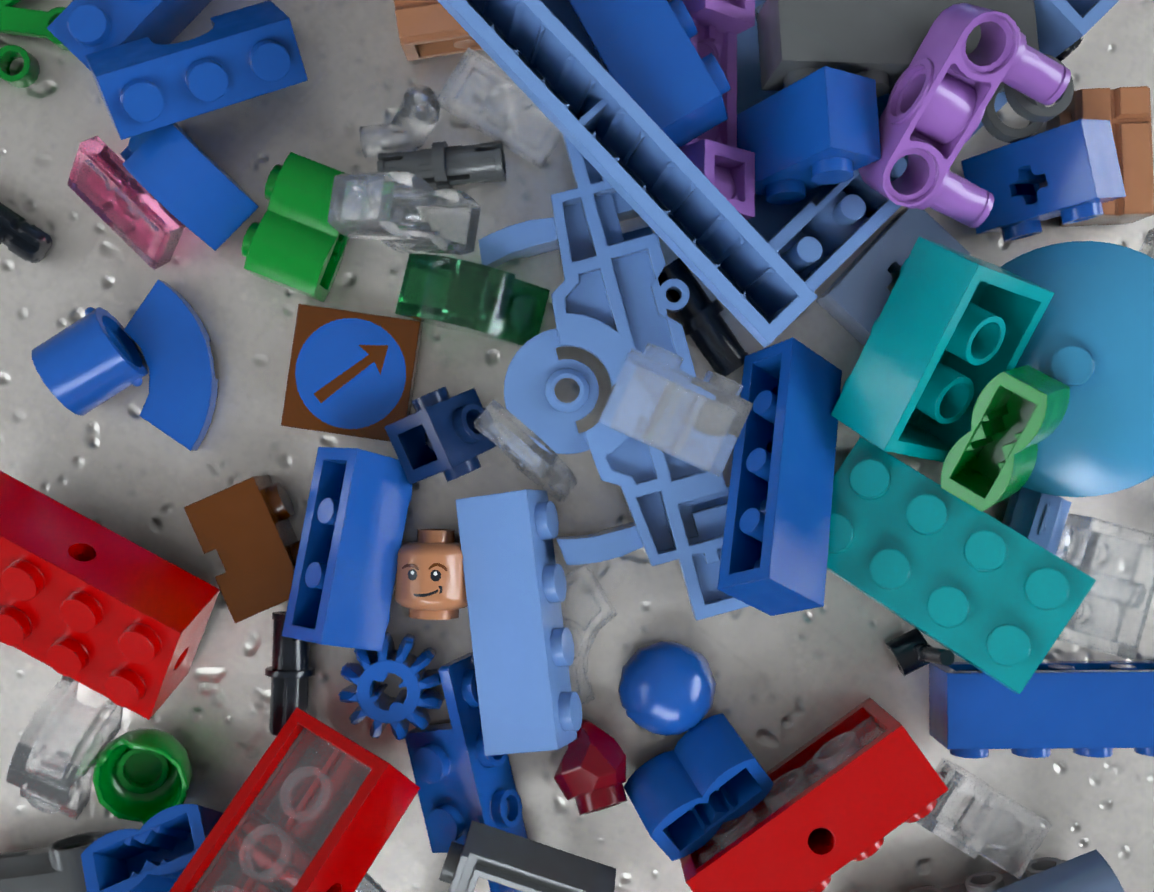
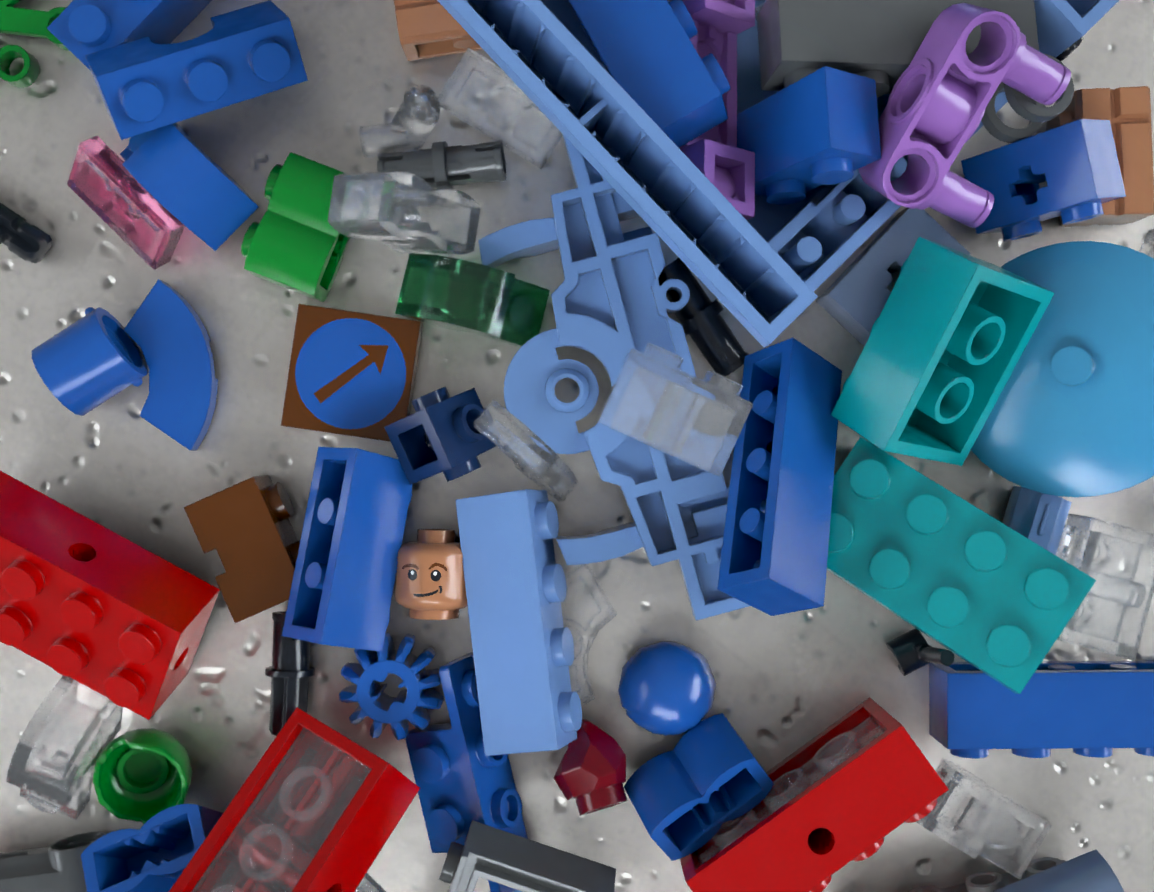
(1006, 425): green brick -> none

